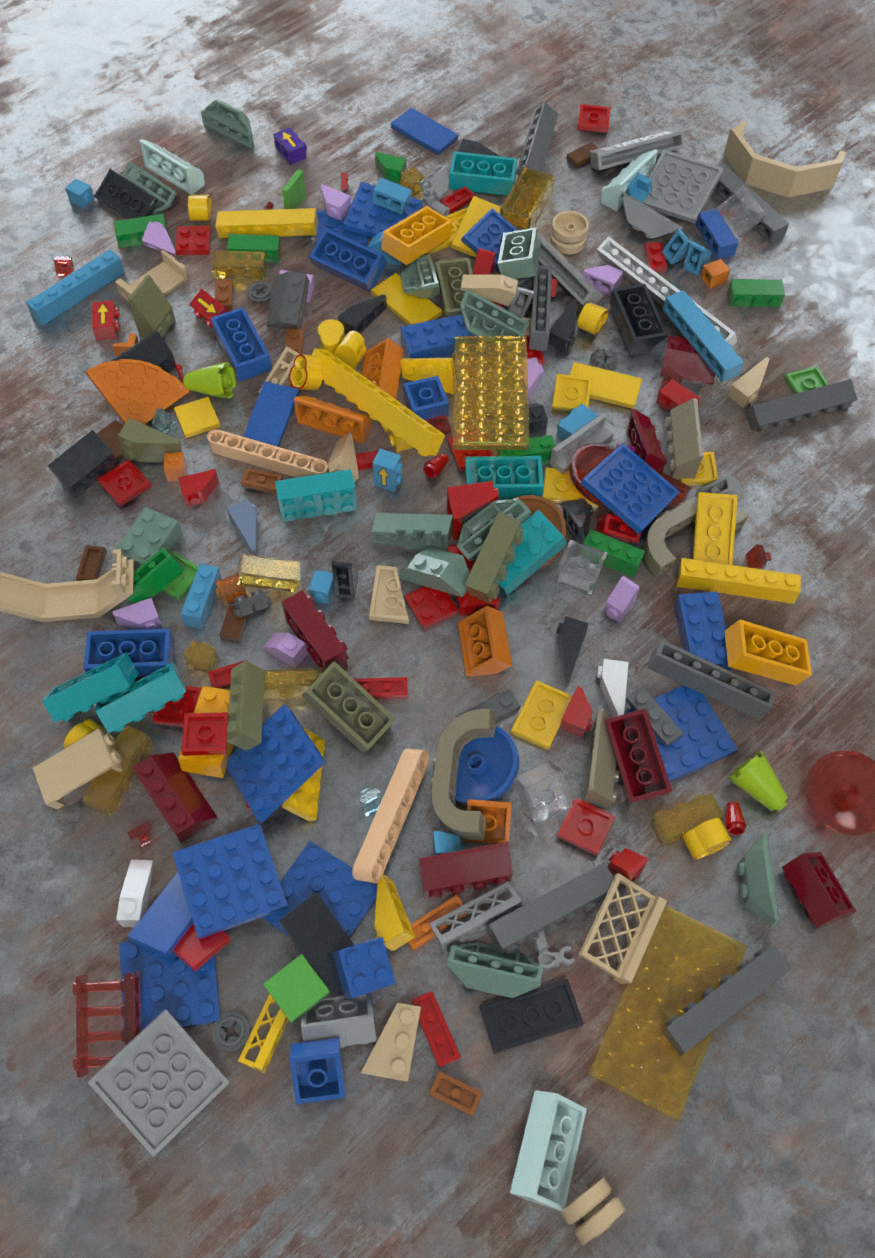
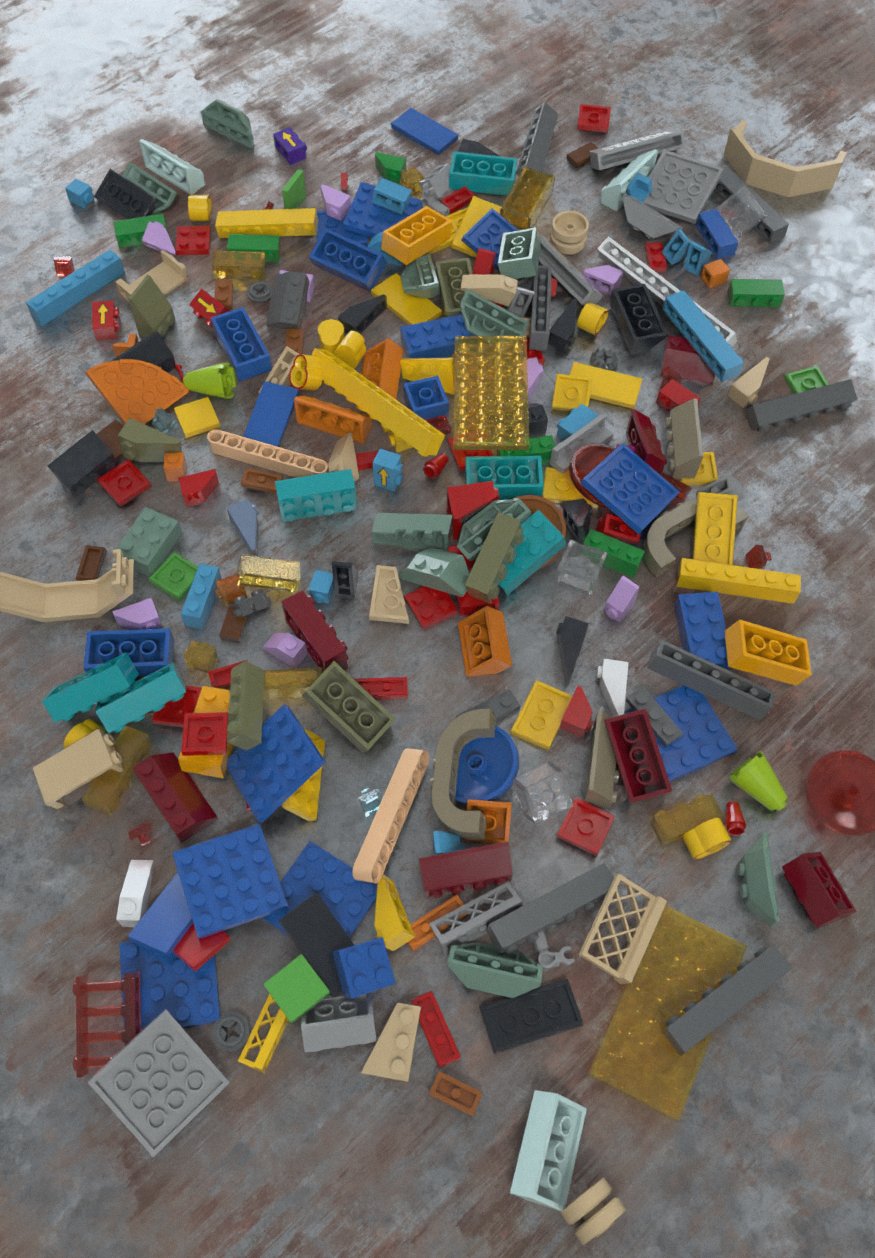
(154, 576): green brick -> none
(317, 1070): blue brick -> none
(627, 864): red slope -> none

